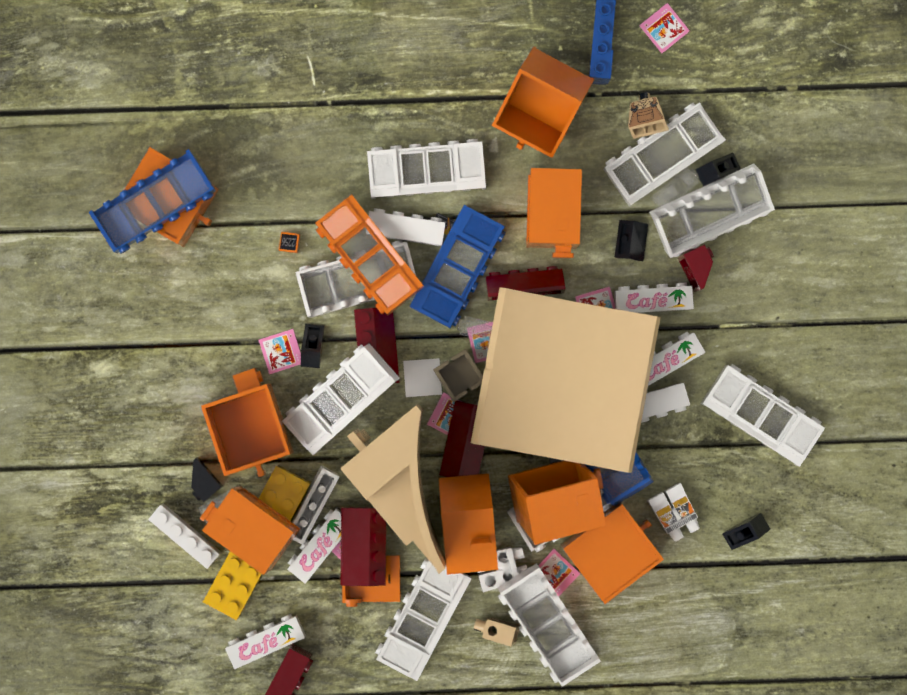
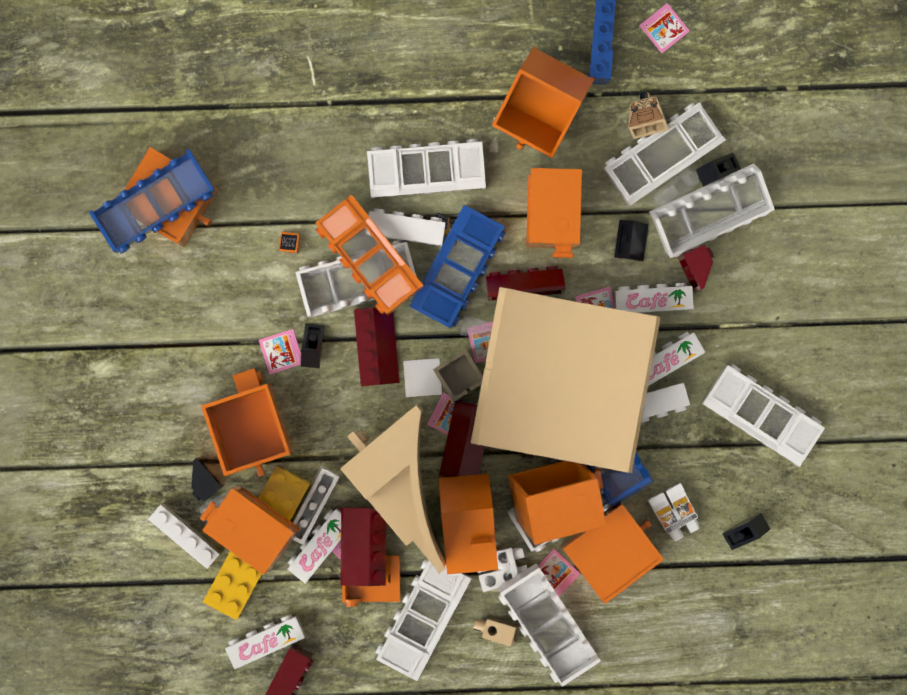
(340, 398): white window -> none

